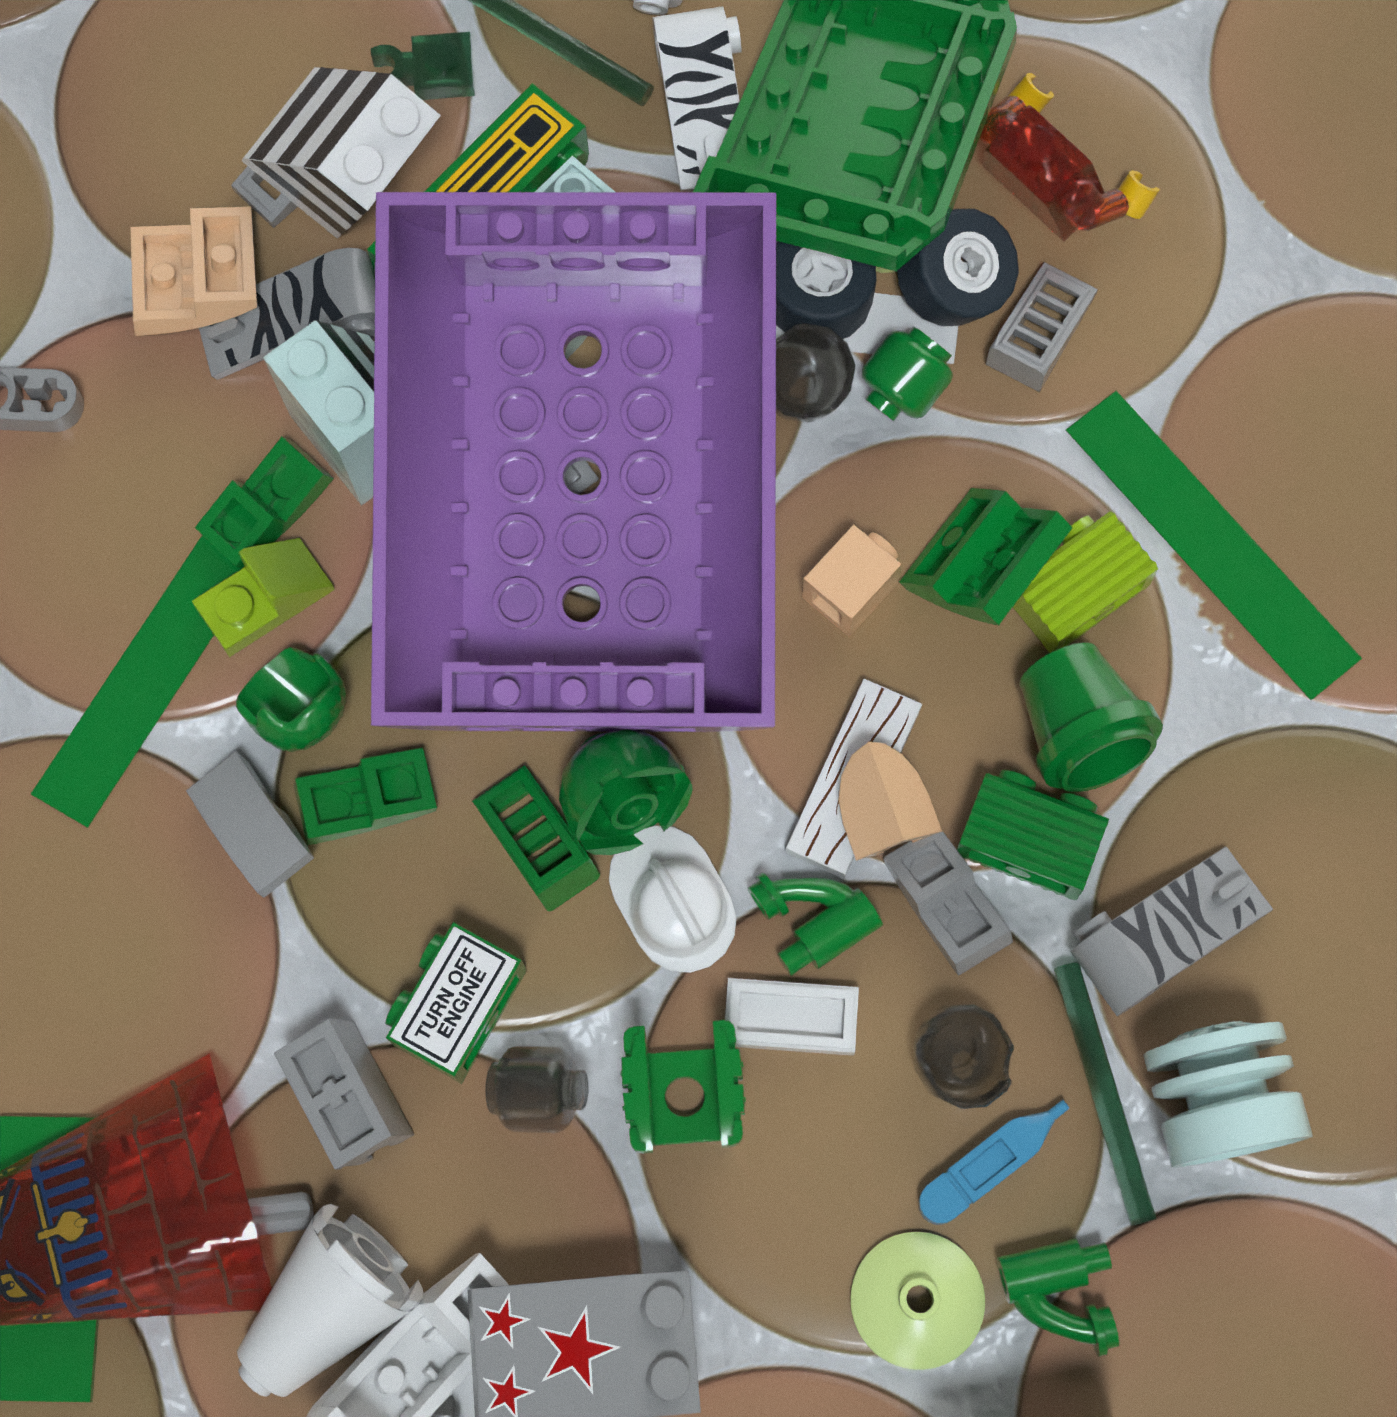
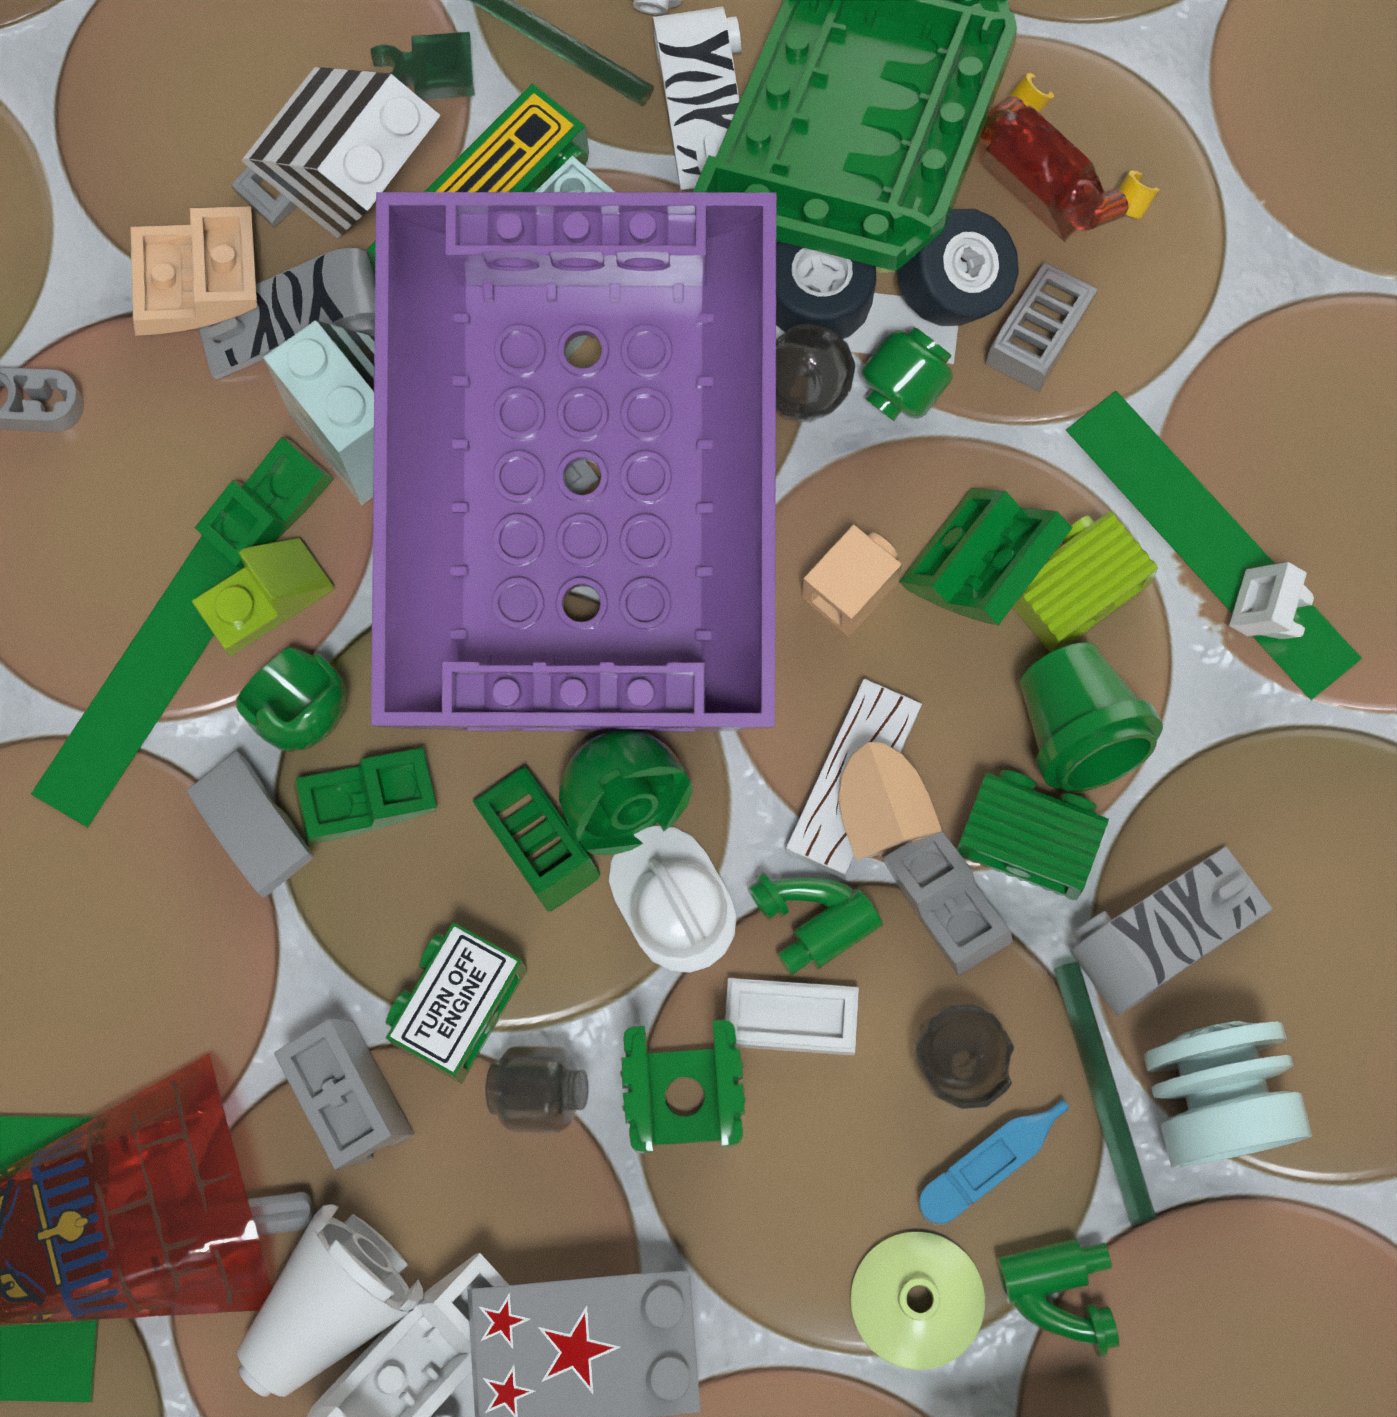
(1270, 601): none -> white tile

